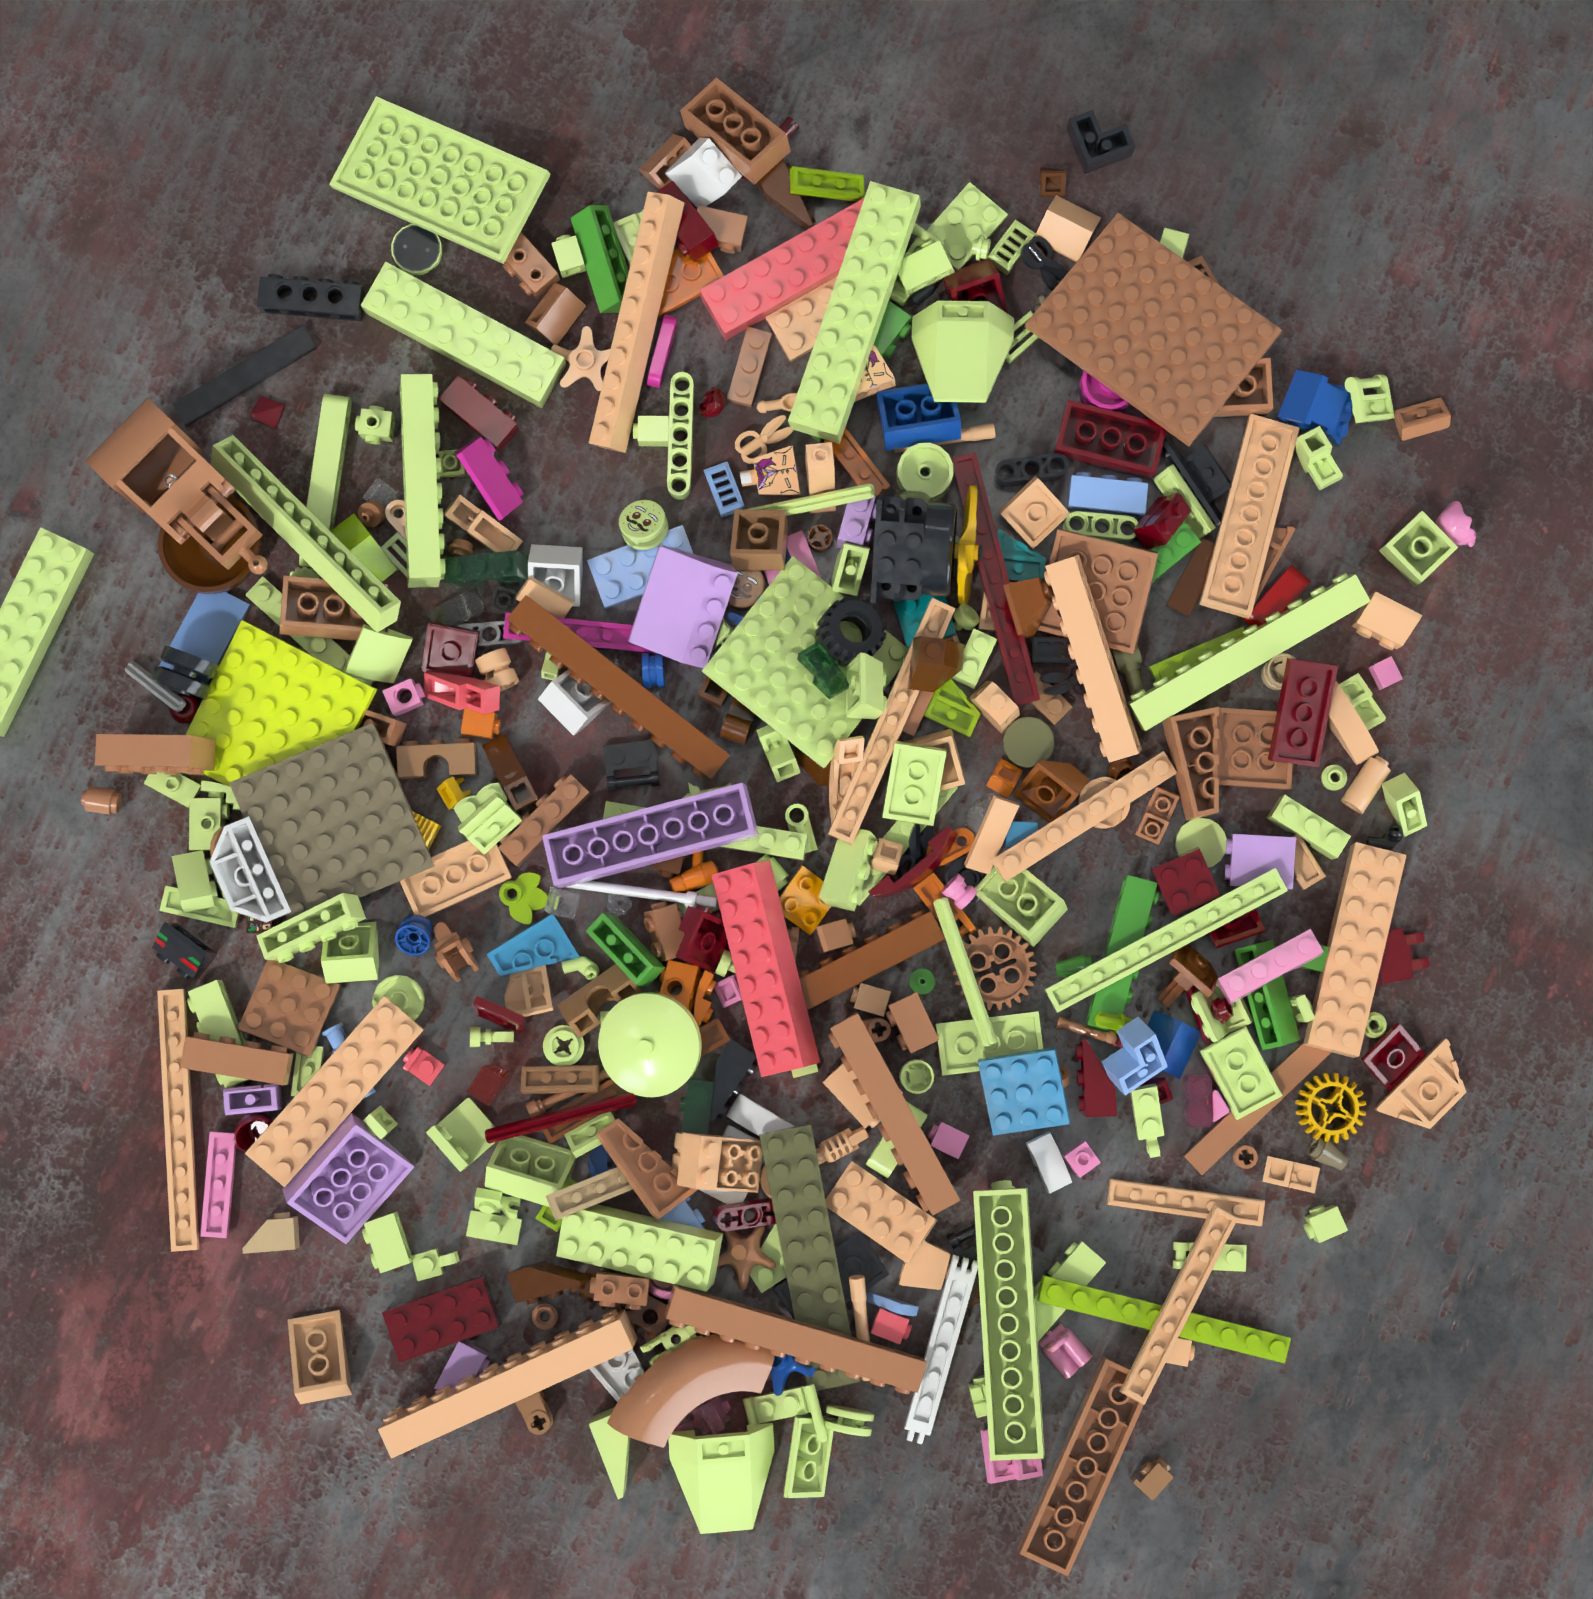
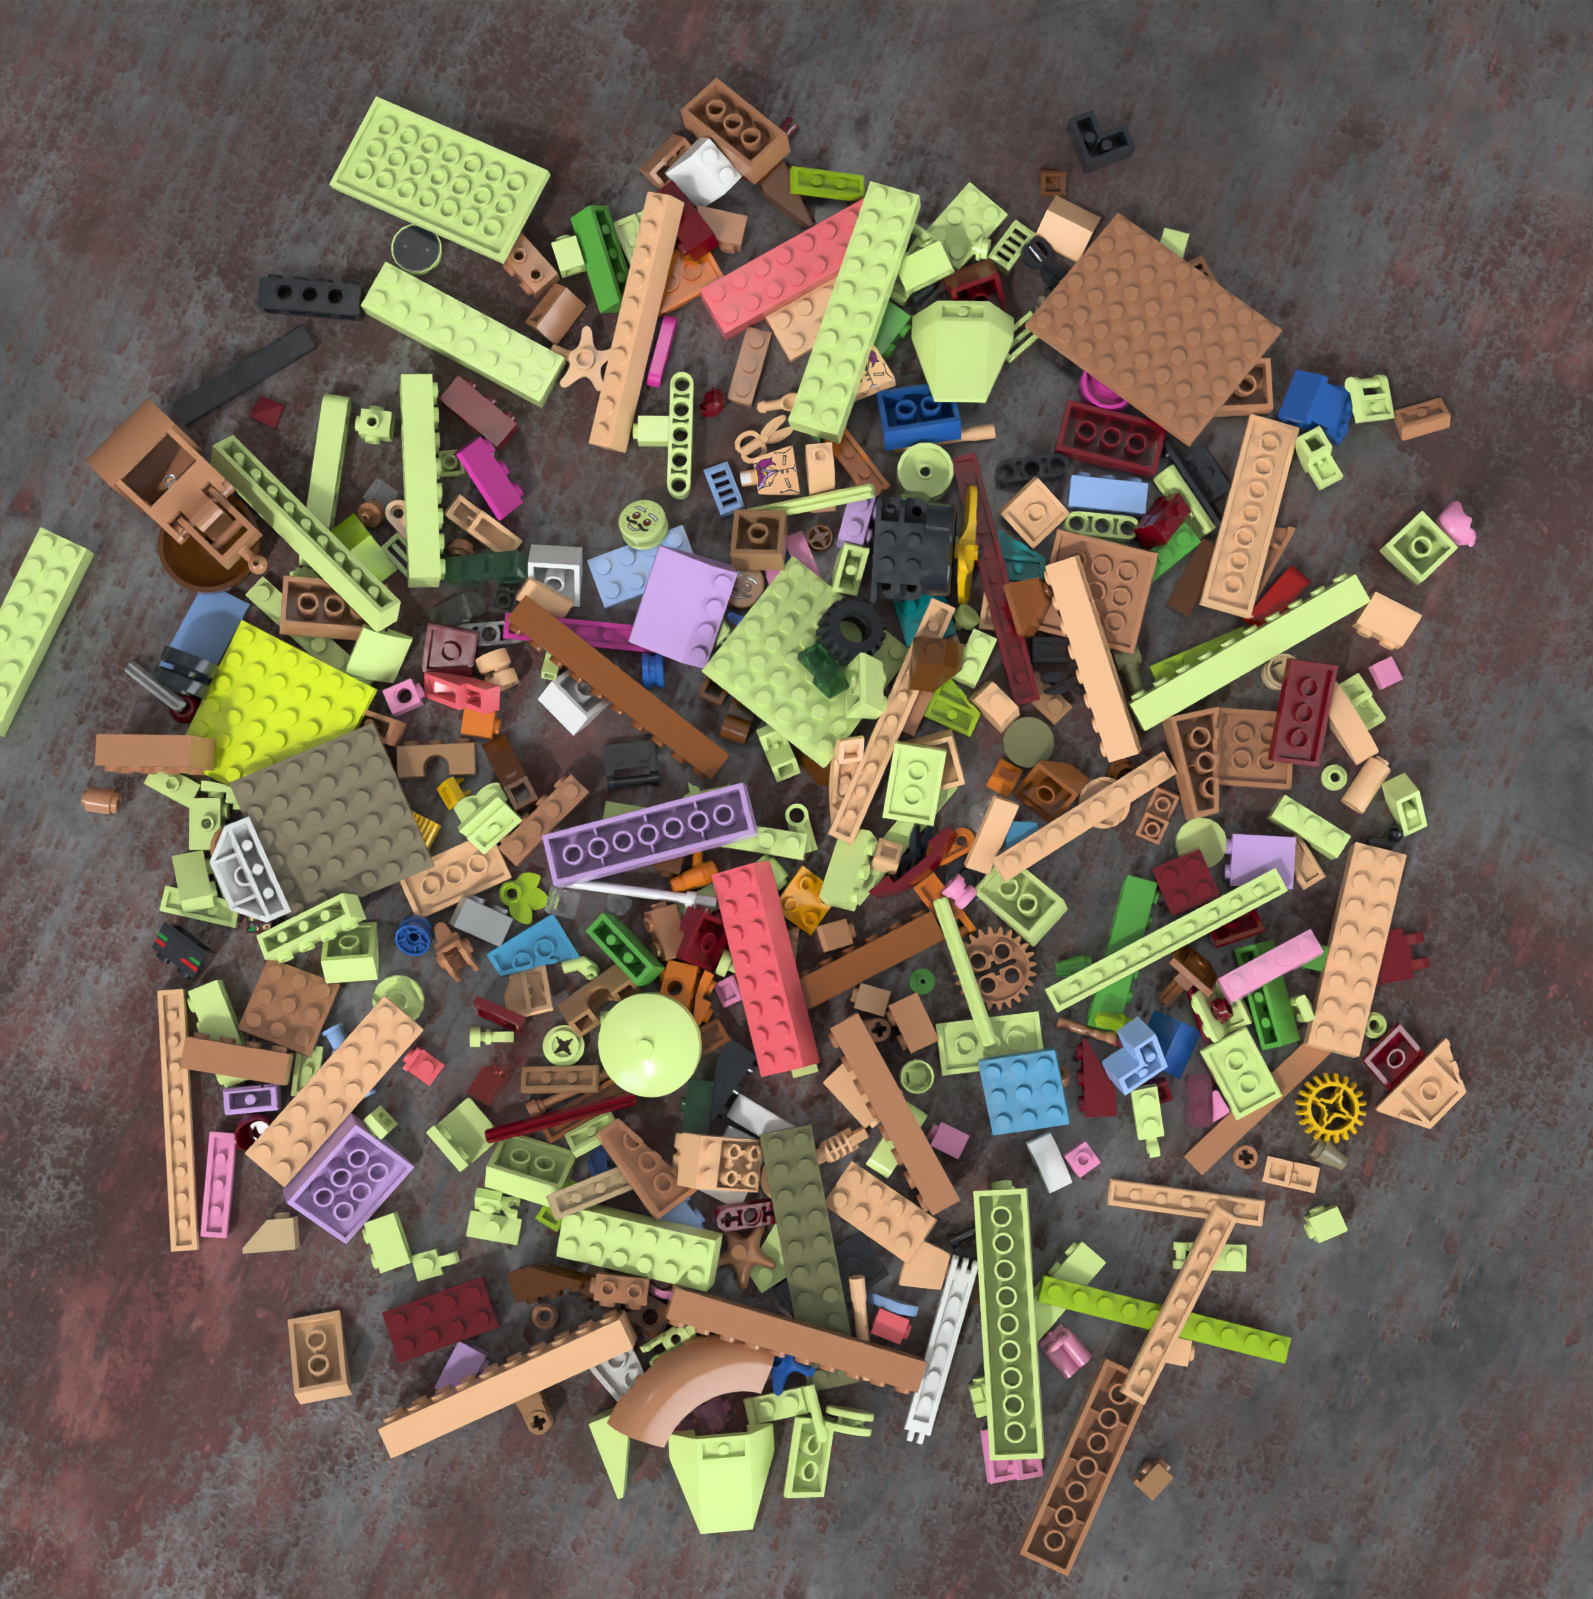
(481, 920): none -> light grey brick

